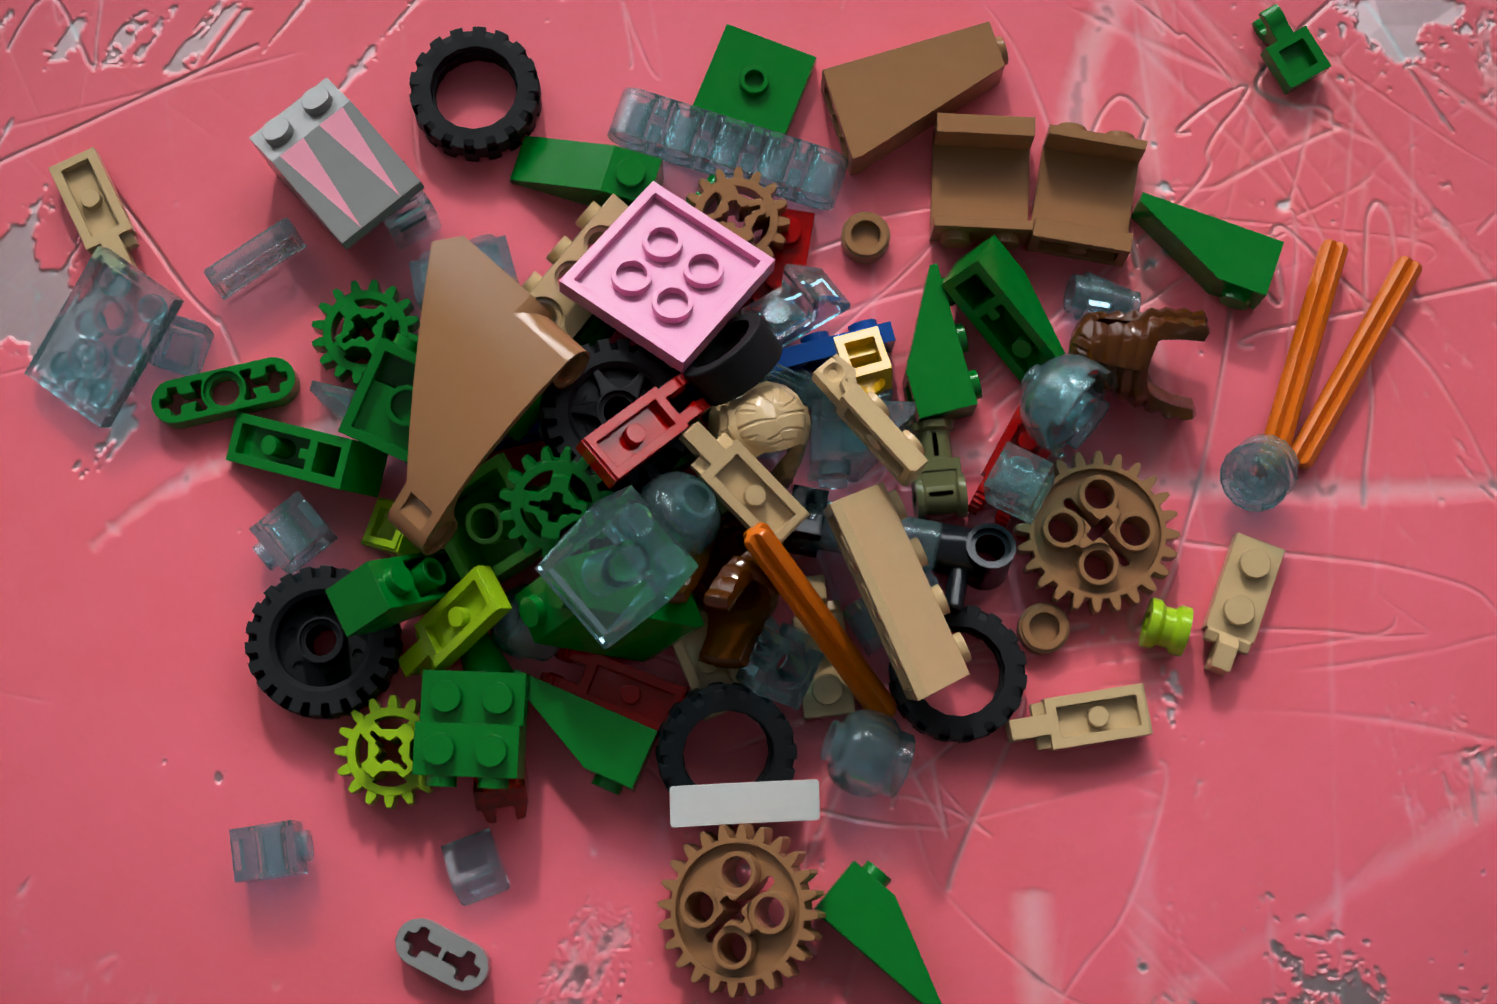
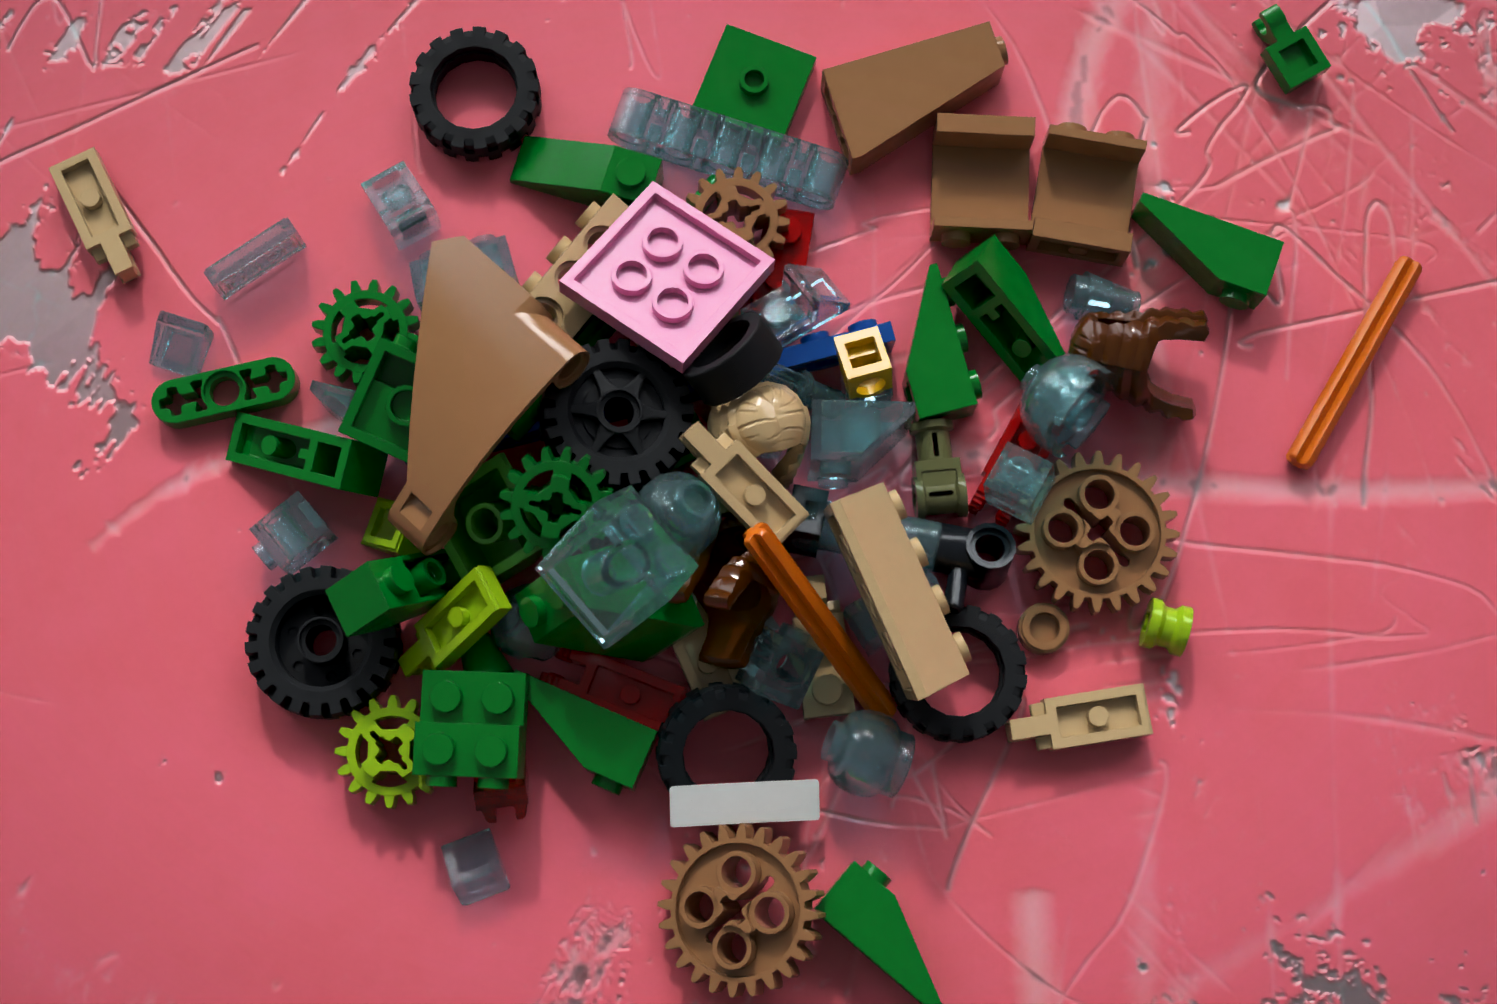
(104, 337): clear light blue plate -> none
(270, 851): clear light blue brick -> none
(336, 163): light grey slope -> none
(437, 965): light grey beam -> none
(639, 432): hinge -> none
(865, 237): medium nougat tile -> none
(870, 420): tan hinge -> none
(1239, 600): tan hinge -> none
(1260, 471): clear light blue wheel -> none
(1306, 340): orange axle -> none

